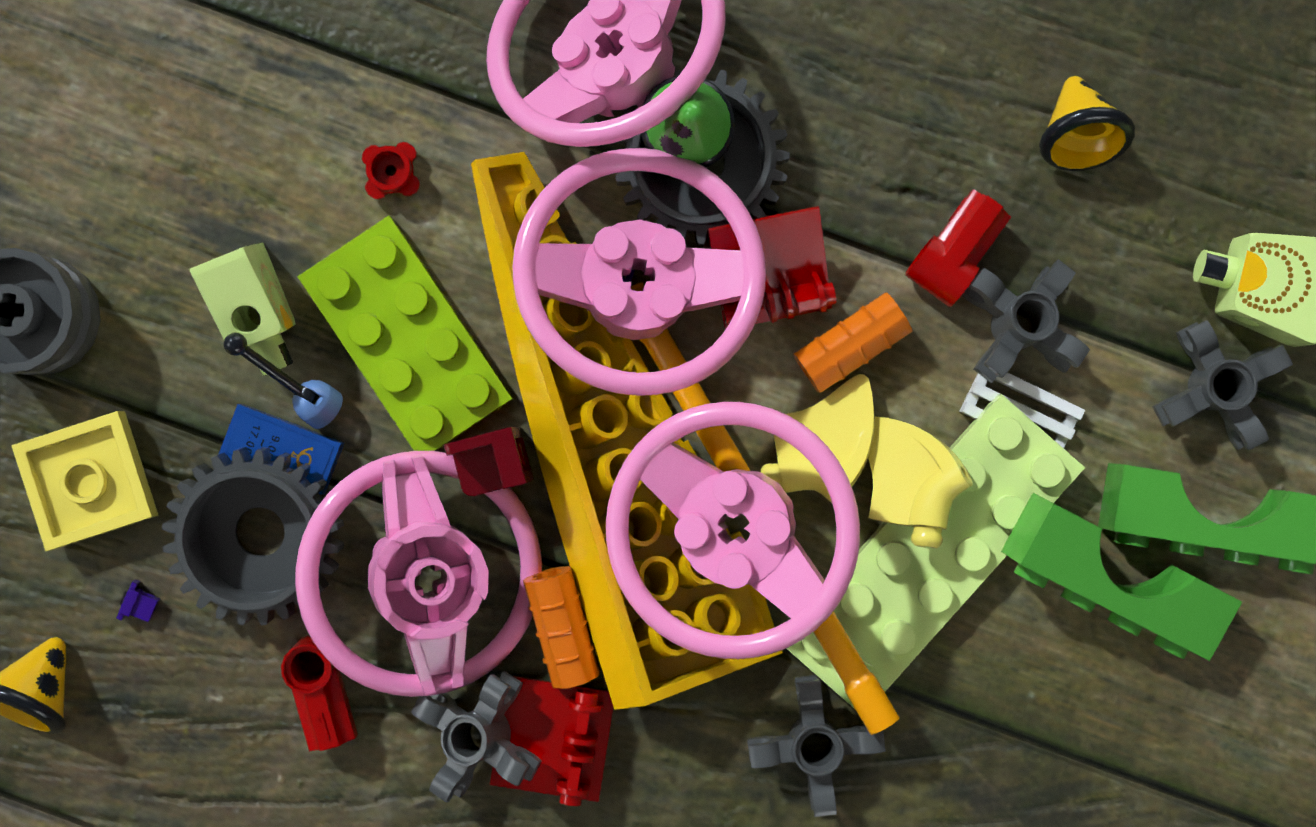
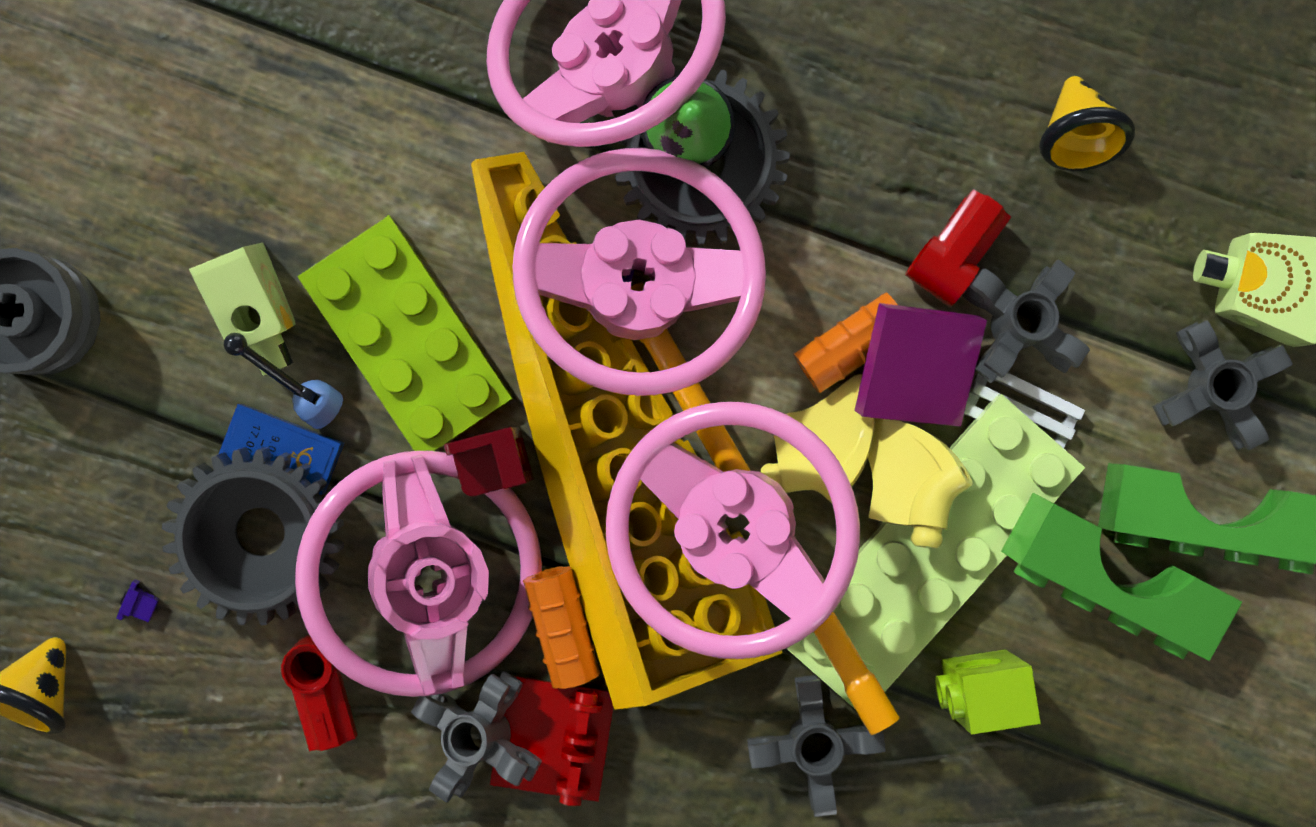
(85, 480): light yellow plate -> none
(379, 159): red plate -> none
(793, 264): red hinge -> none
(920, 365): none -> magenta tile
(988, 691): none -> lime brick

